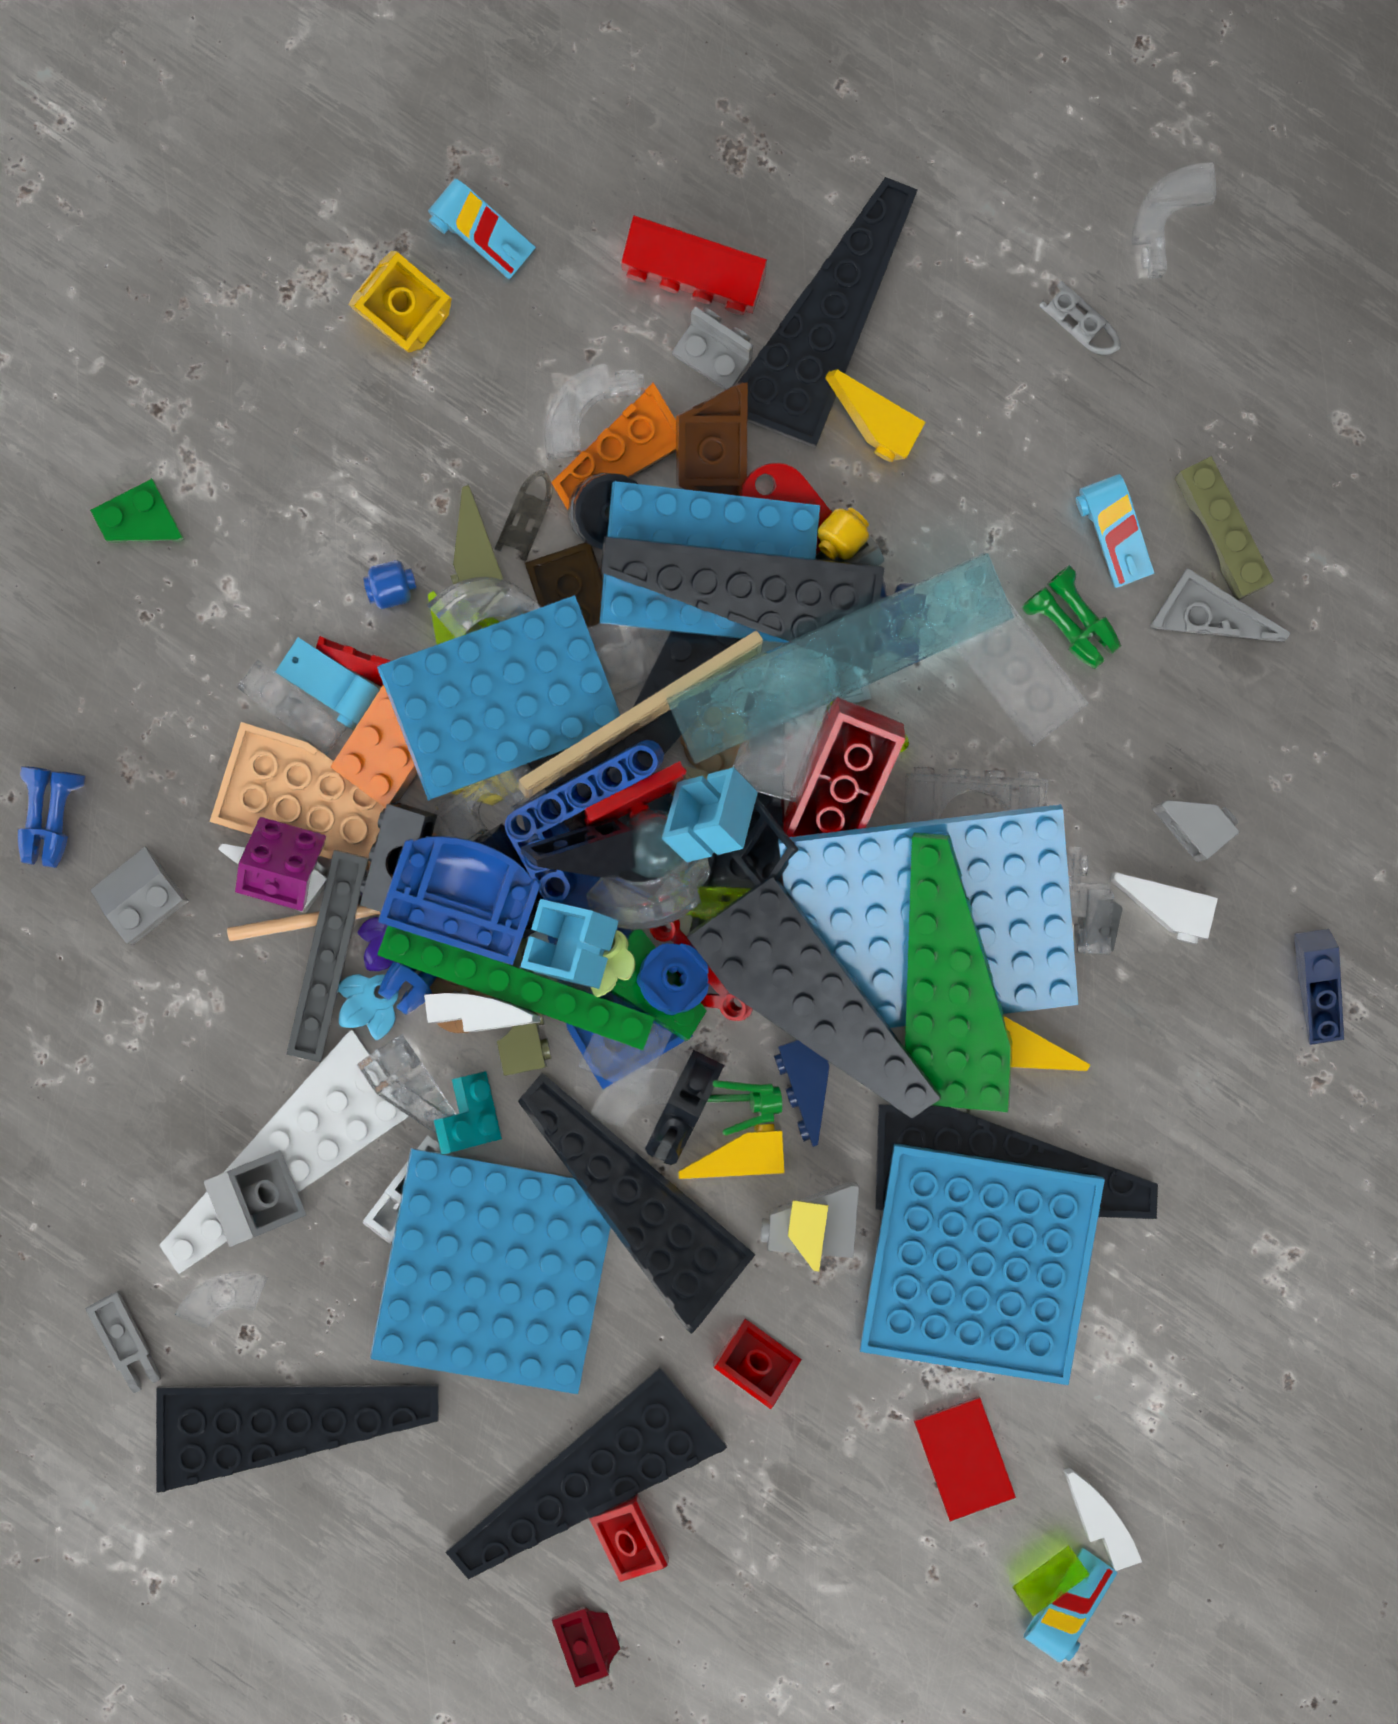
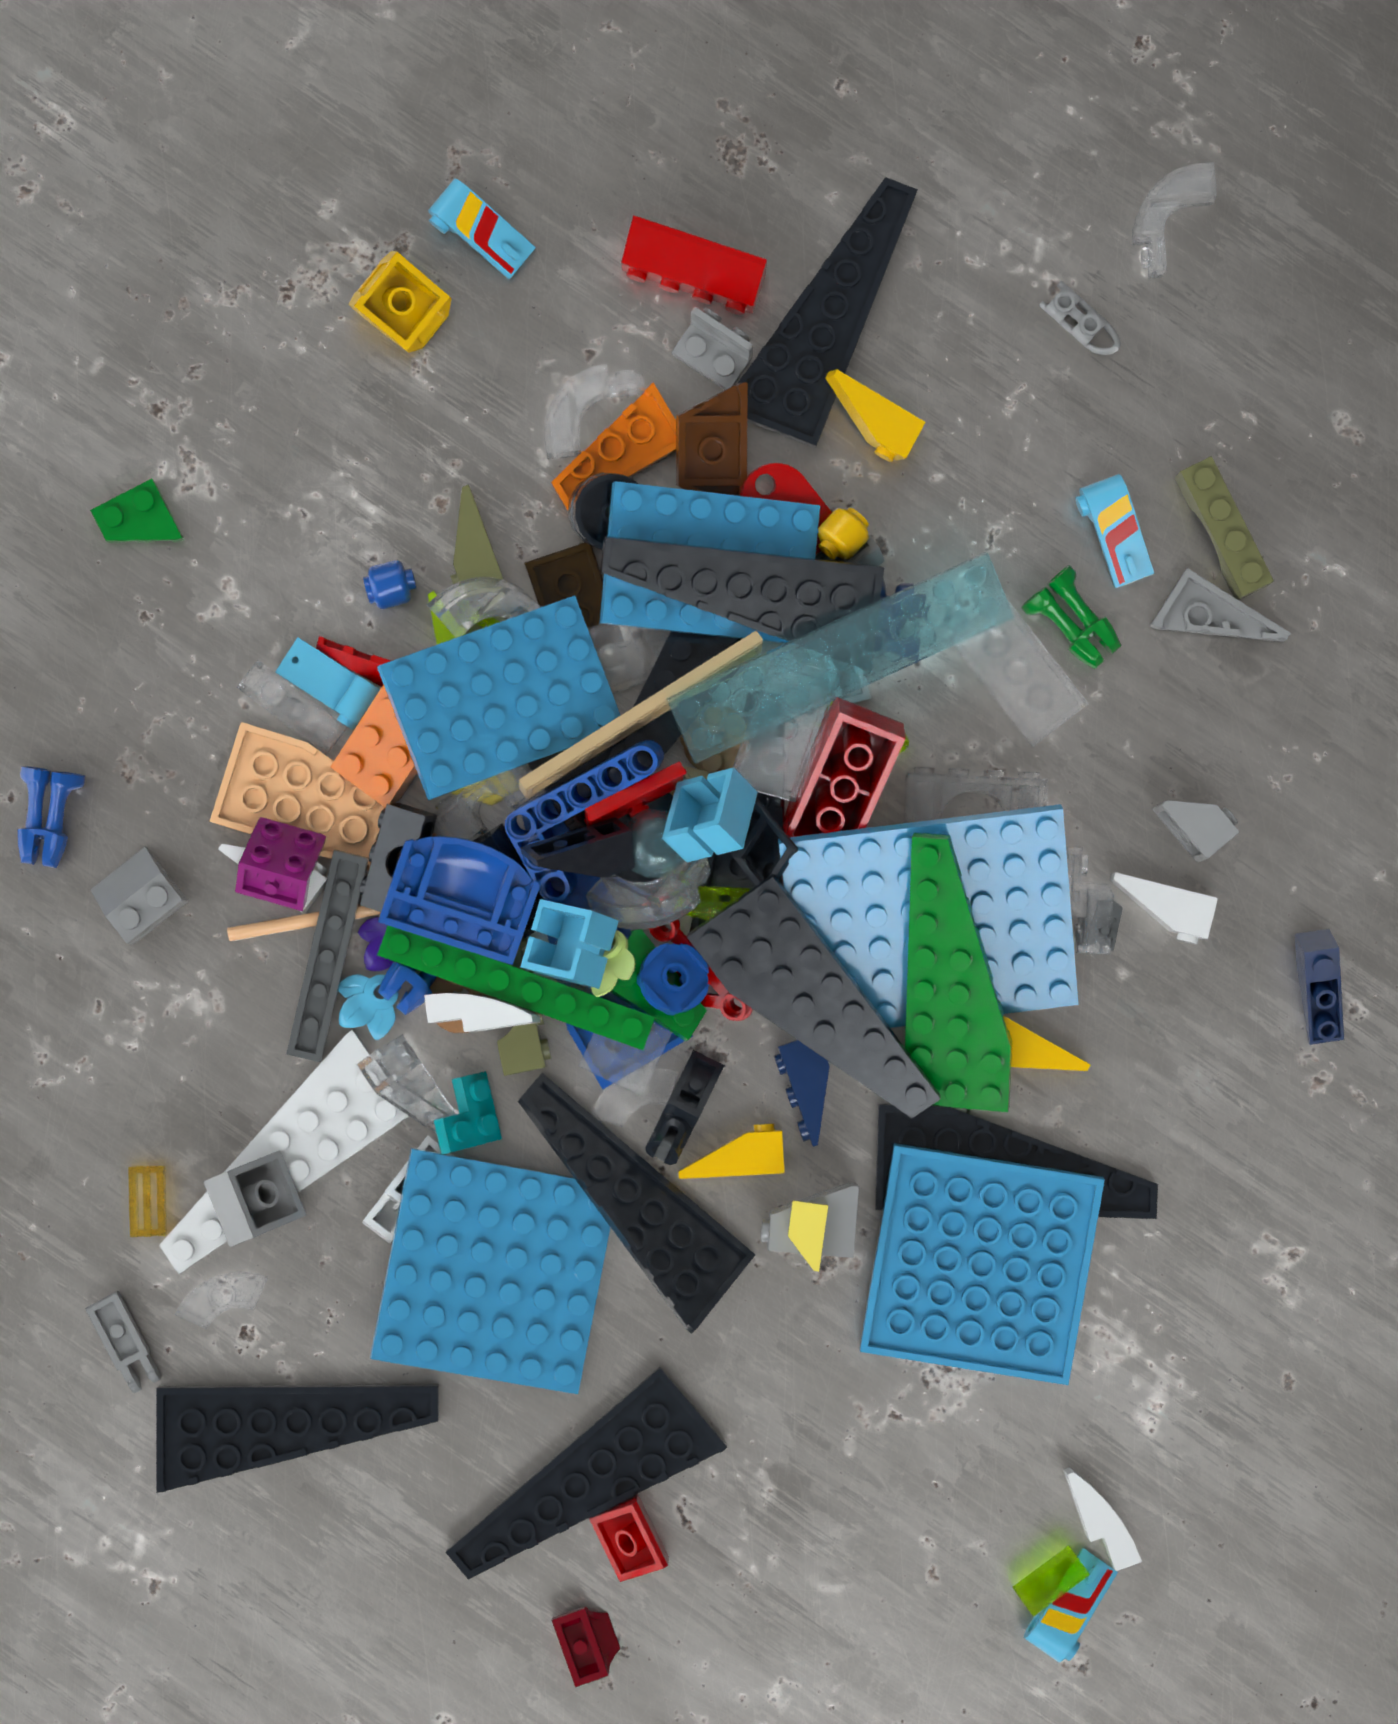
(147, 1212): none -> clear yellow tile
(528, 507): clear smoke piece -> none
(757, 1363): red slope -> none
(763, 1099): green plant -> none
(964, 1458): red tile -> none

